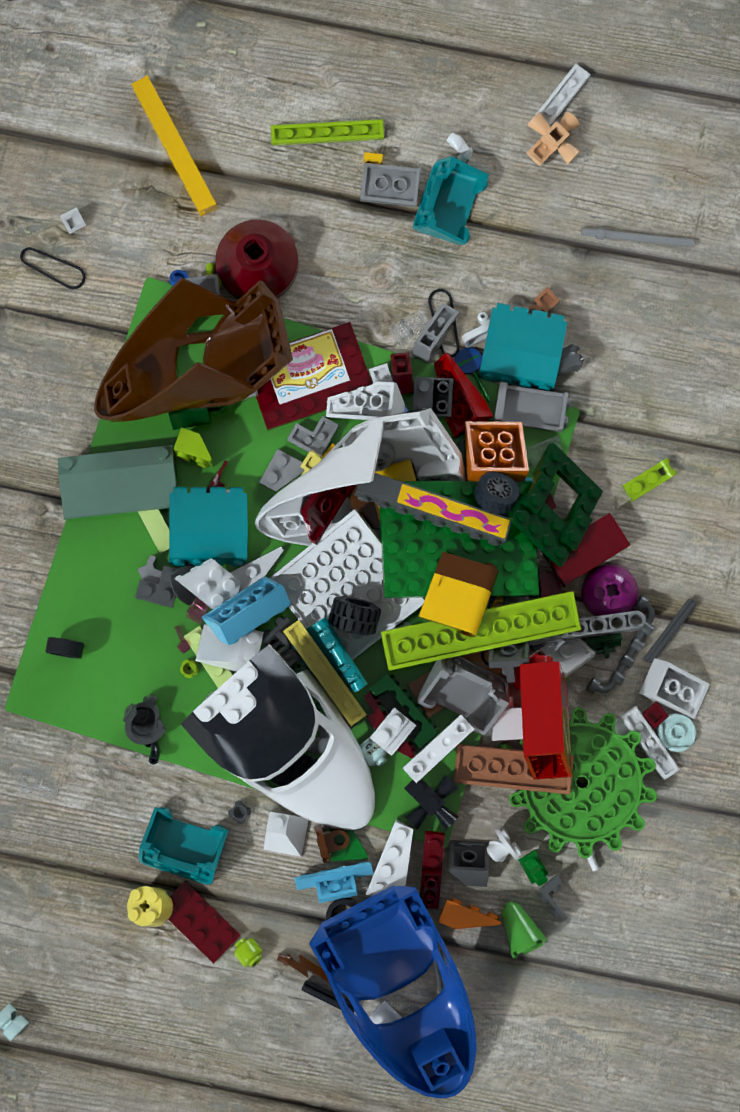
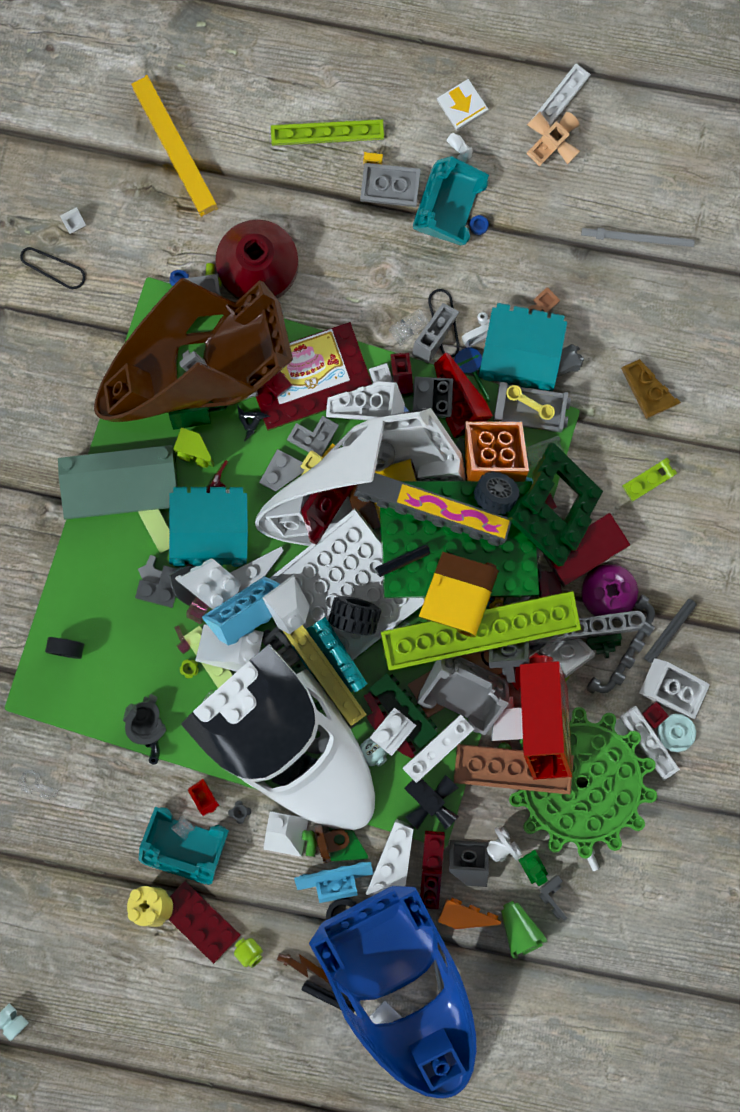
(183, 827): none -> clear wheel
(190, 359): none -> light grey tile
(203, 797): none -> red tile
(244, 416): none -> black piece
(278, 384): none -> dark red plate
(287, 605): none -> white slope
(311, 842): none -> bright green arm
(402, 560): none -> black axle
(462, 104): none -> white tile
(479, 225): none -> blue tile
(545, 411): none -> light yellow bar
(649, 392): none -> pearl gold wing

